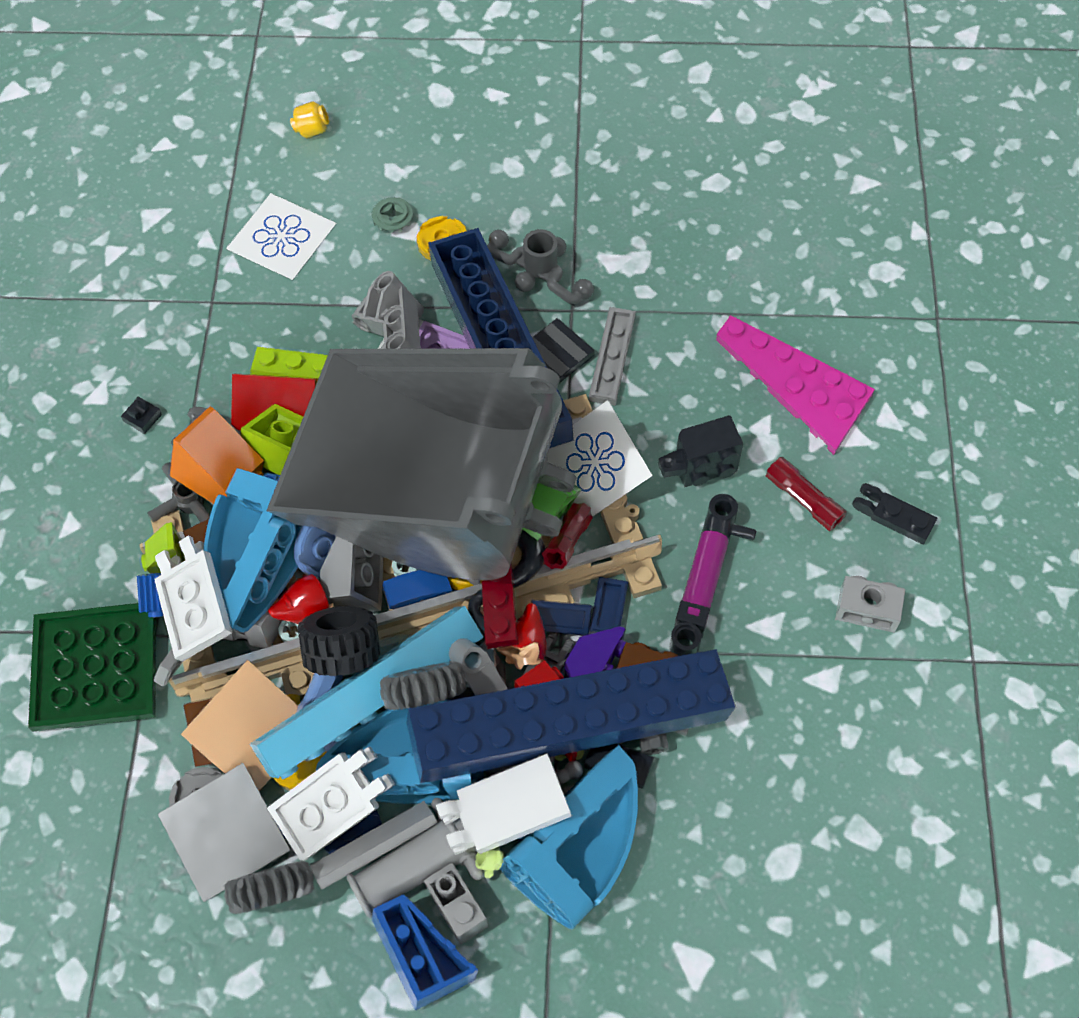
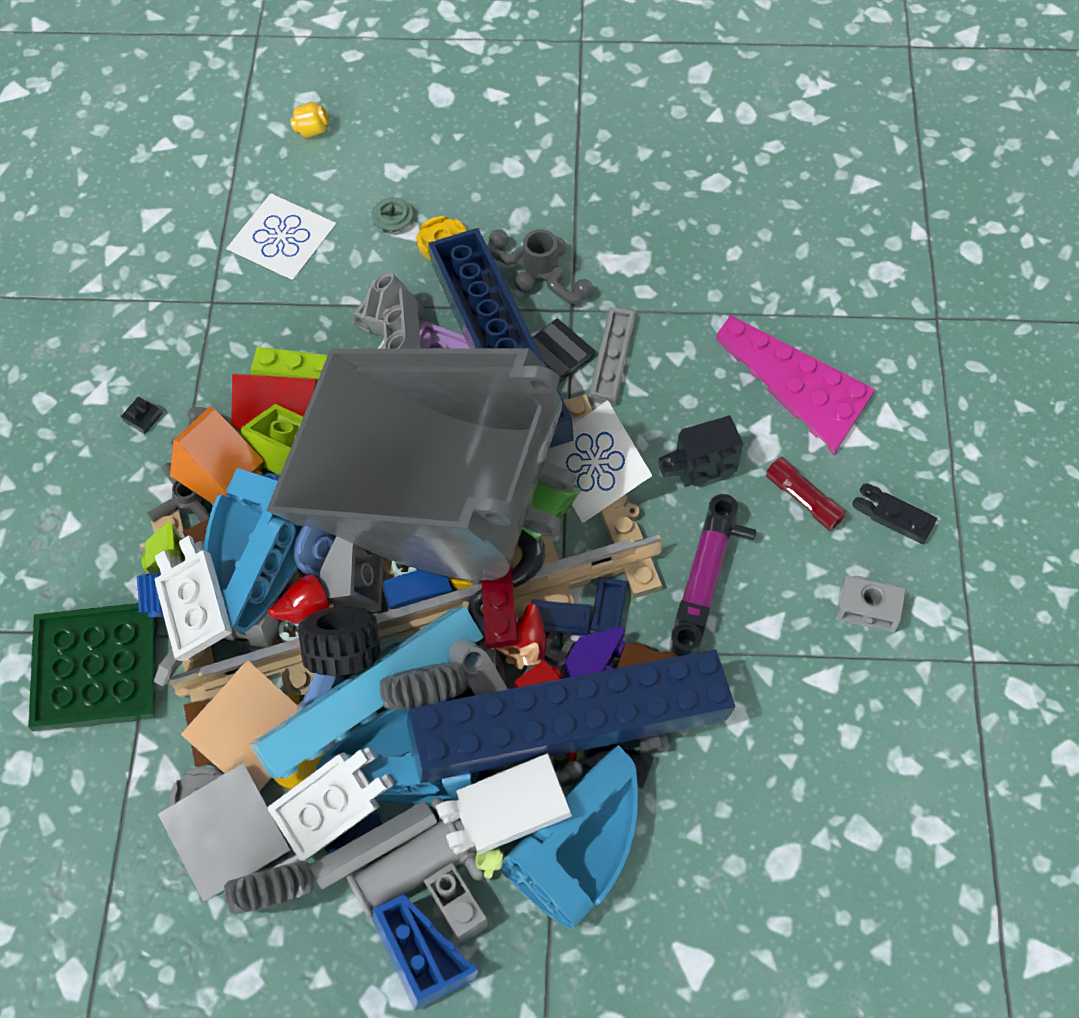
(561, 547): dark red axle -> none

